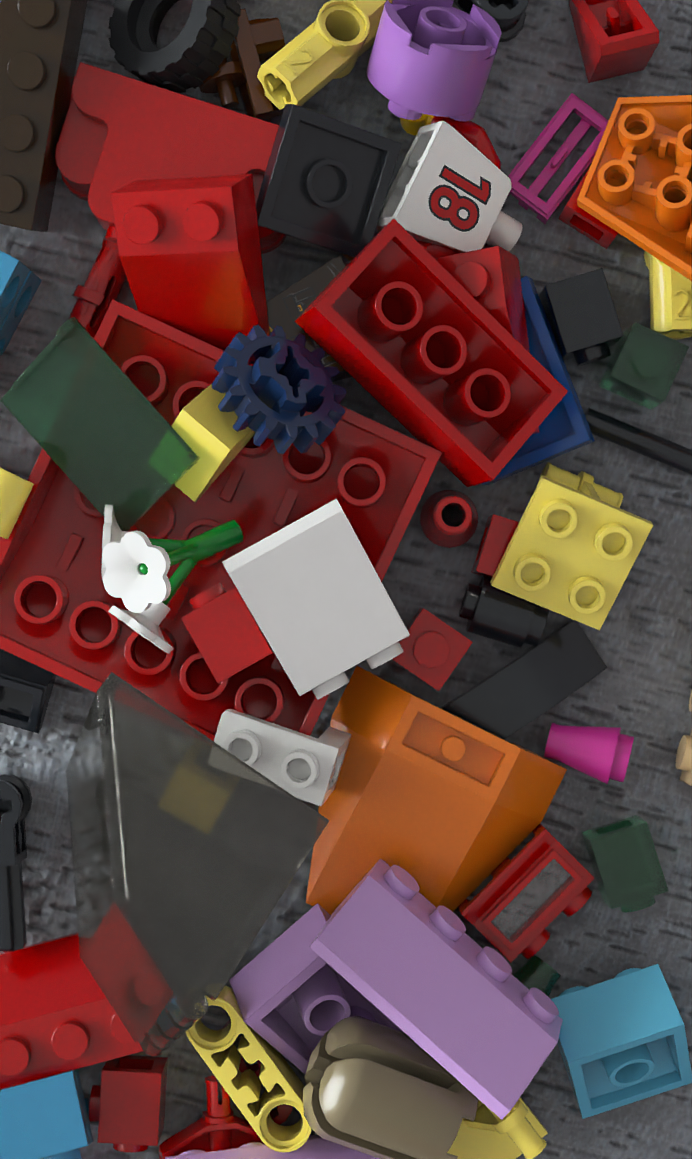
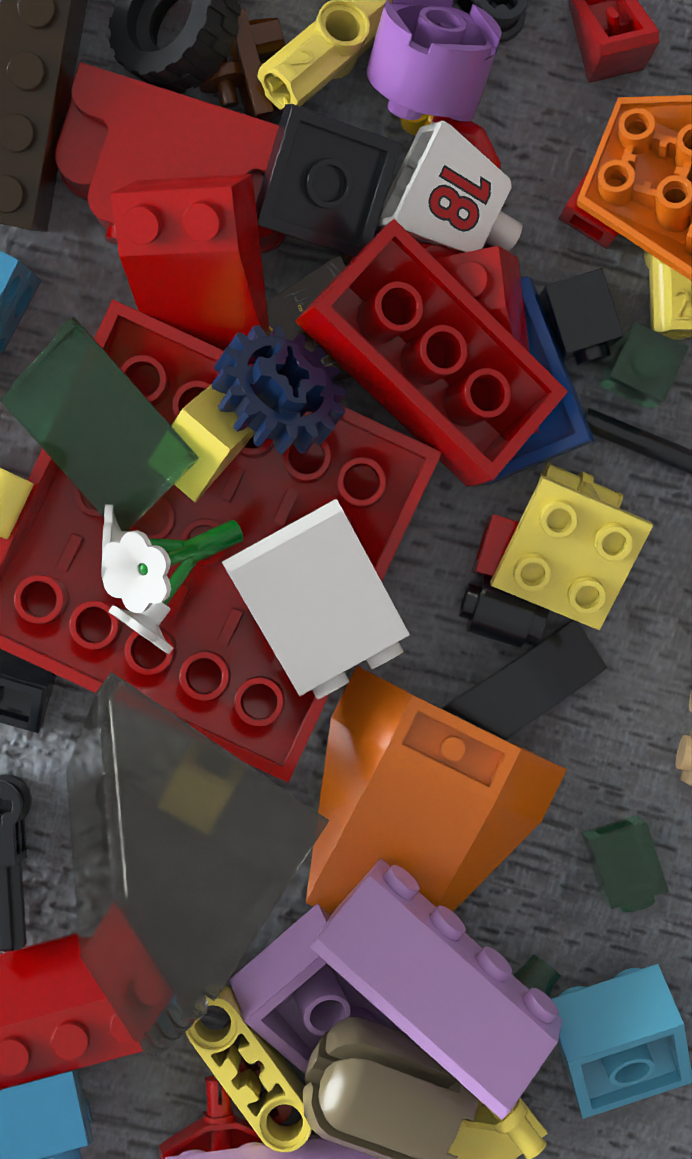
(99, 288): red pin -> none
(130, 1102): red brick -> none
(225, 632): red brick -> none
(290, 759): white bracket -> none
(431, 649): red brick -> none
(437, 530): red cone -> none
(529, 197): dark pink tile -> none
(529, 896): red window -> none
(591, 750): dark pink cone -> none

